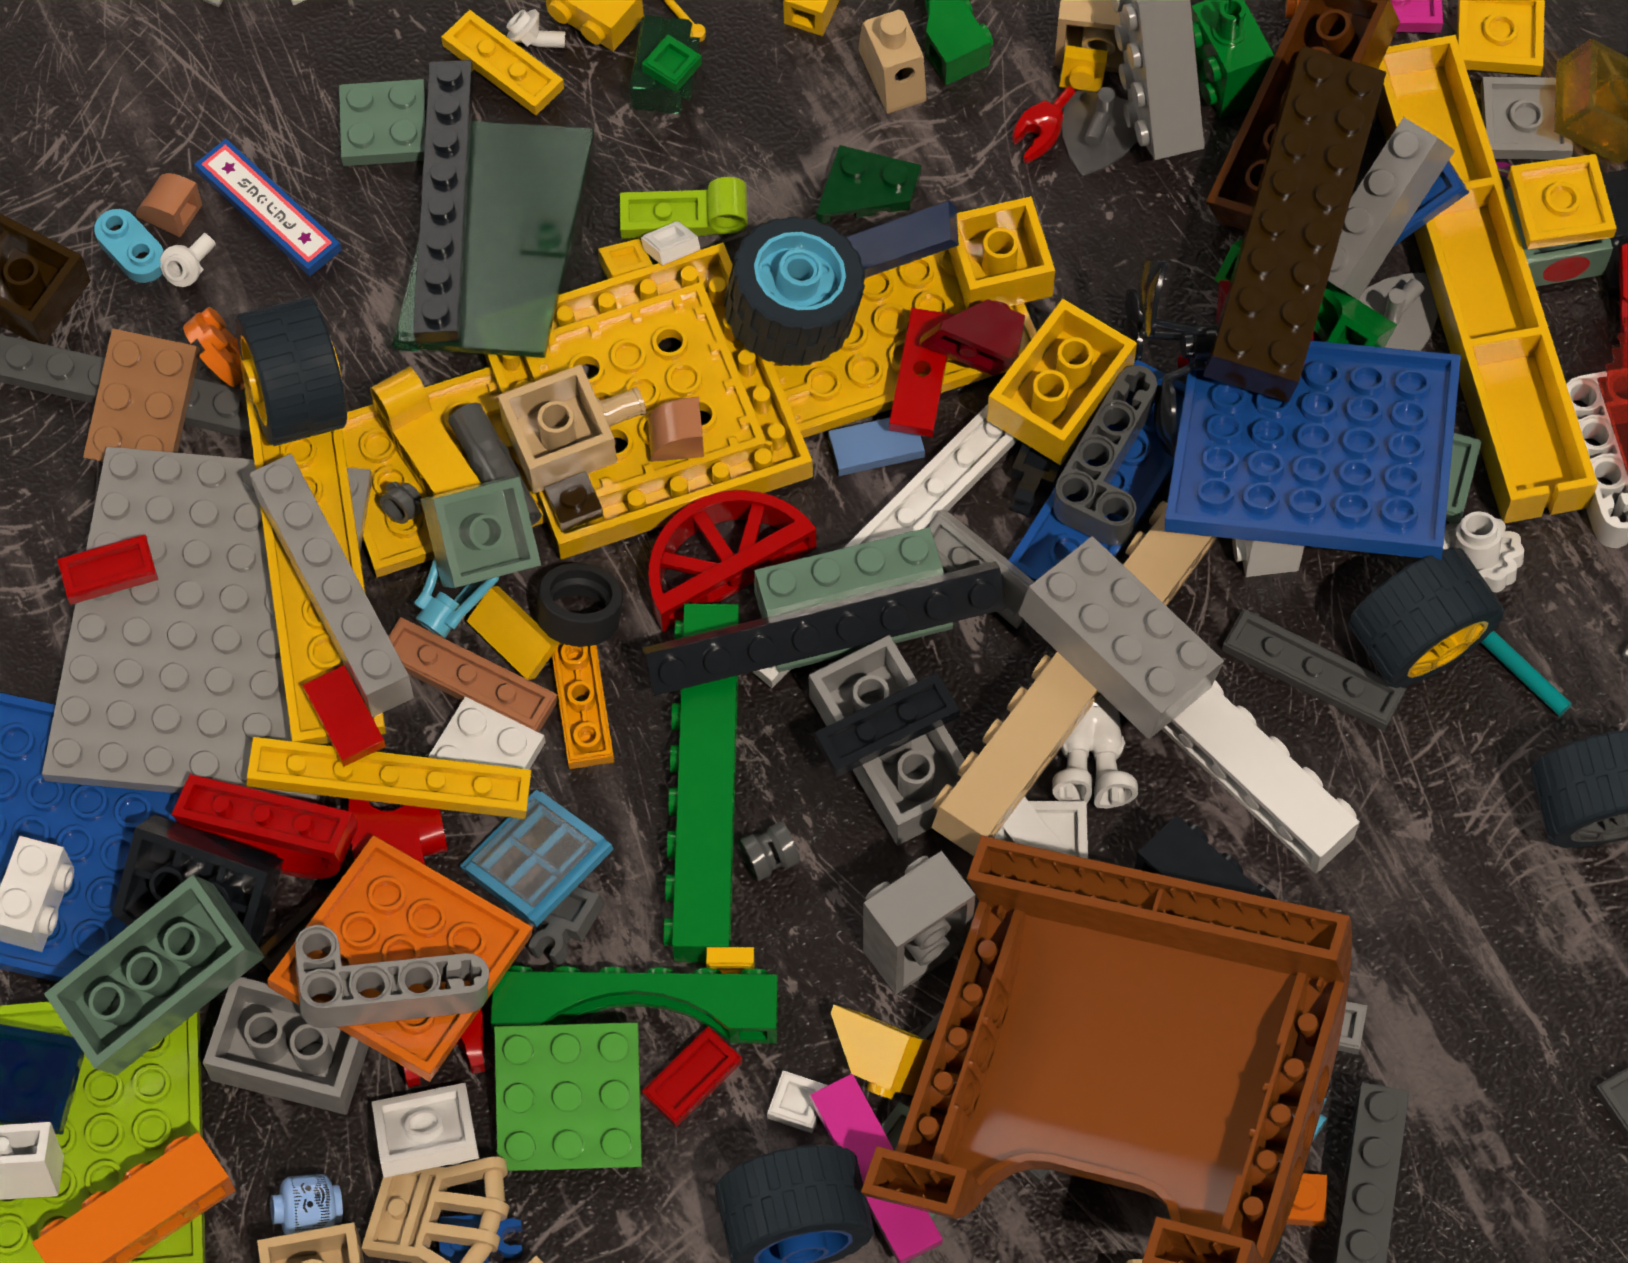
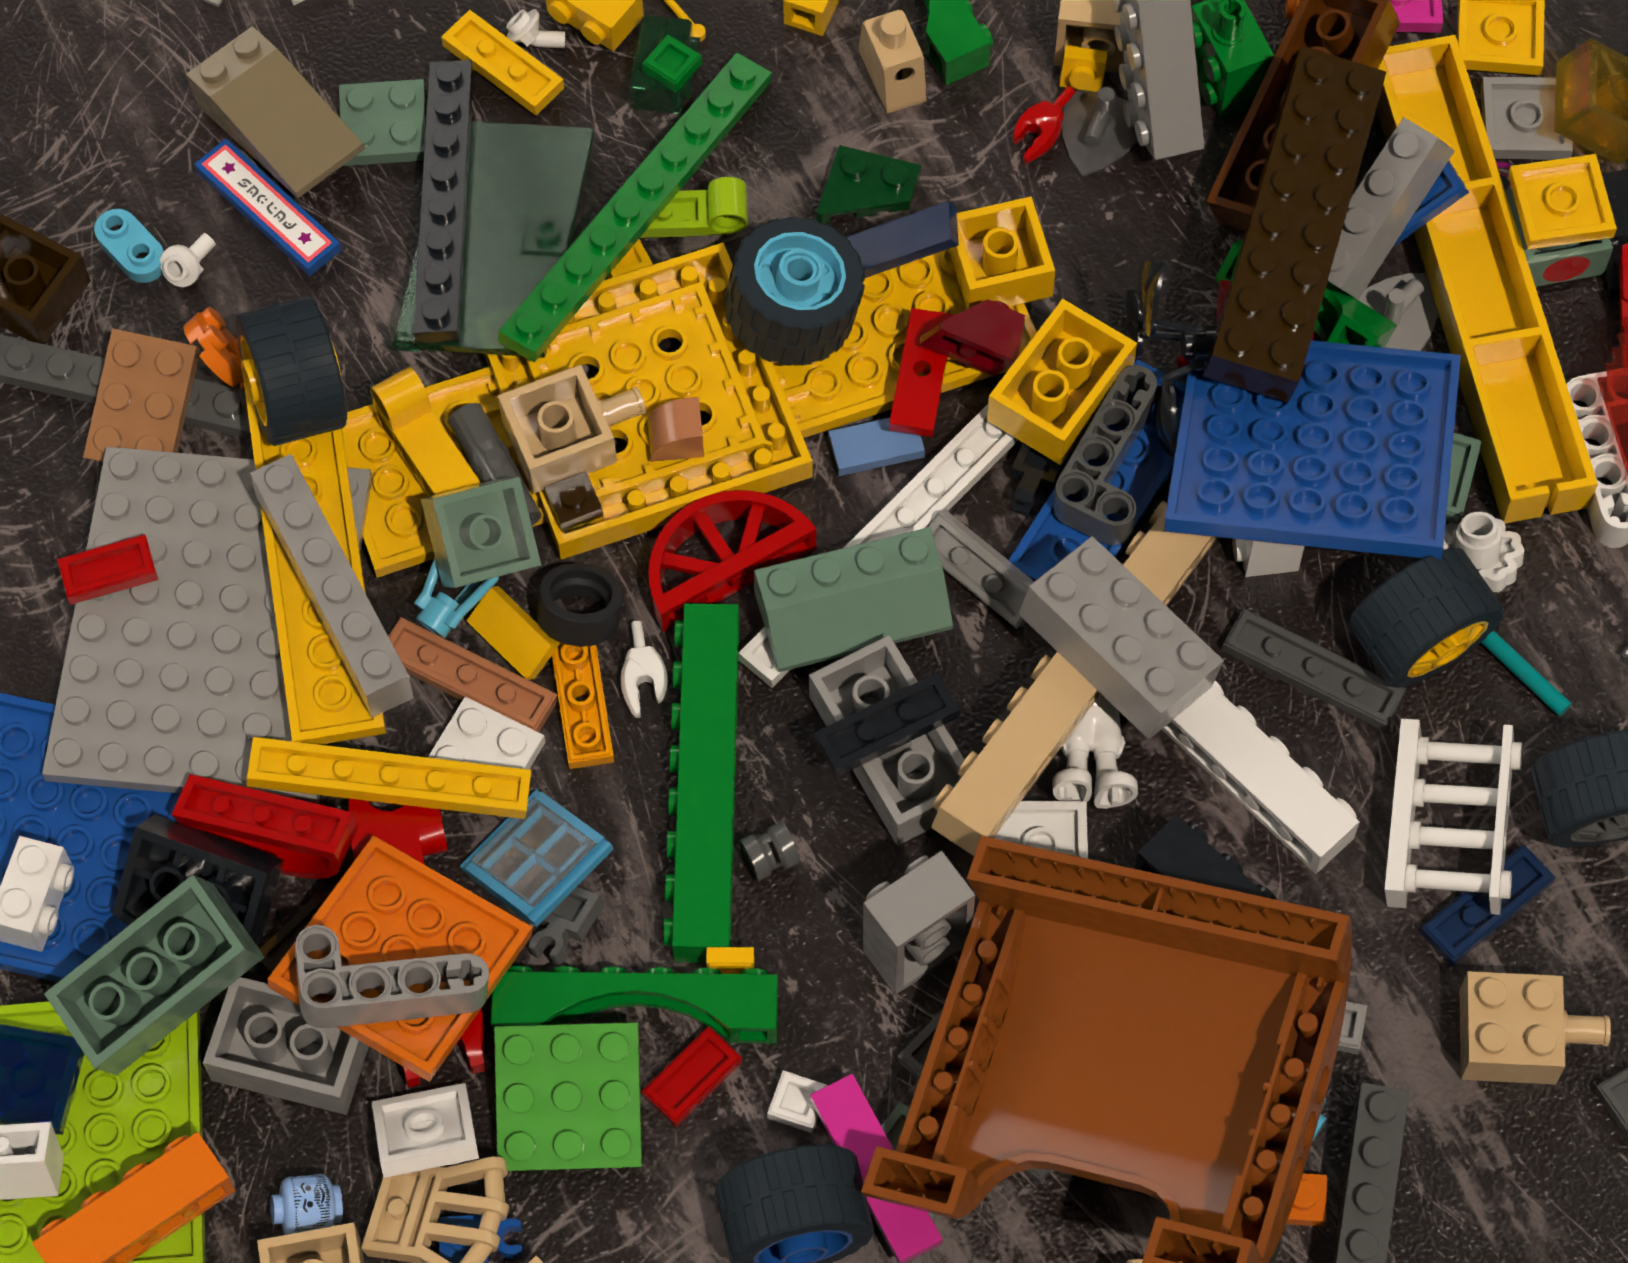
(171, 203): nougat brick -> none
(272, 112): none -> dark tan slope
(344, 715): red tile -> none
(401, 502): dark grey plate -> none
(633, 208): none -> green plate
(641, 666): none -> white hand
(670, 243): white tile -> none
(824, 628): black plate -> none
(880, 1052): yellow slope -> none
(1029, 829): white sticker -> none
(1410, 834): none -> white fence
(1469, 917): none -> dark blue tile
(1519, 1028): none -> tan brick

